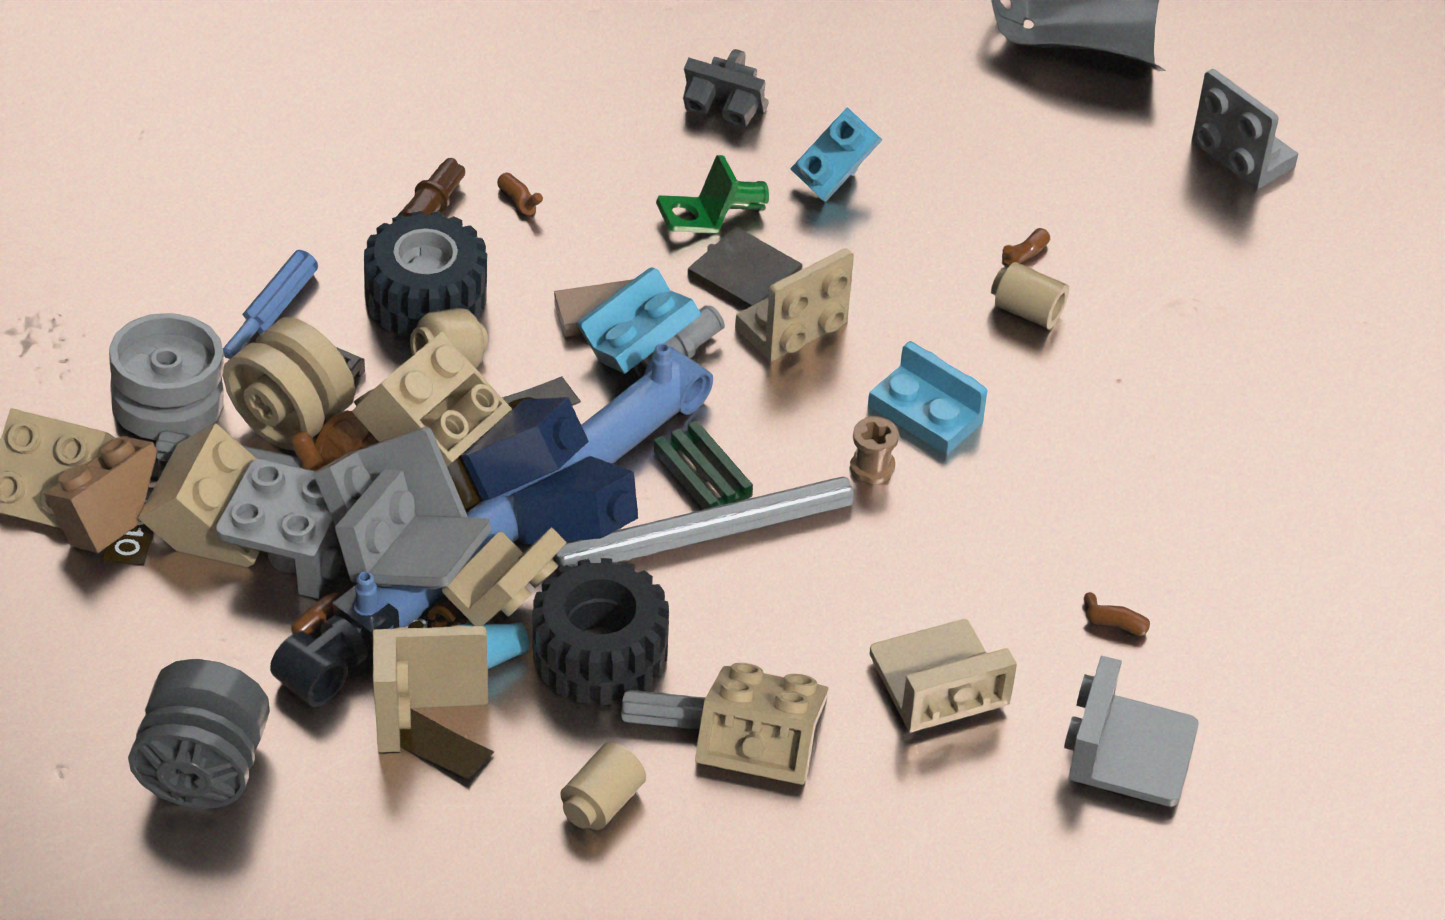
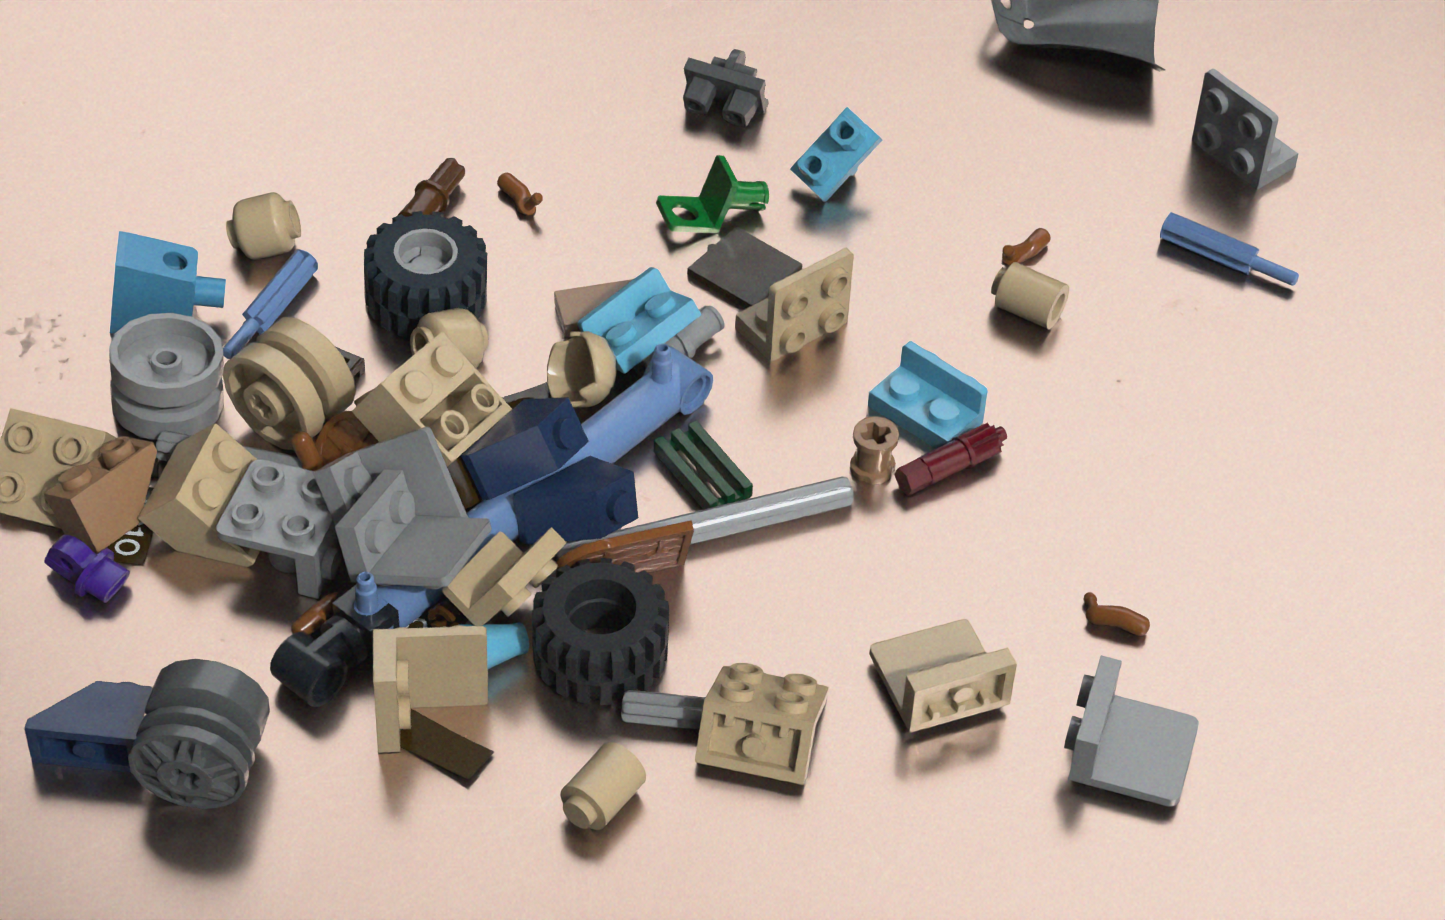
(87, 570): none -> dark purple piece
(89, 727): none -> dark blue slope
(157, 279): none -> dark azure torso
(264, 226): none -> tan head
(581, 369): none -> tan hair
(646, 549): none -> dark orange window
(944, 461): none -> dark red piece
(1221, 248): none -> medium blue axle

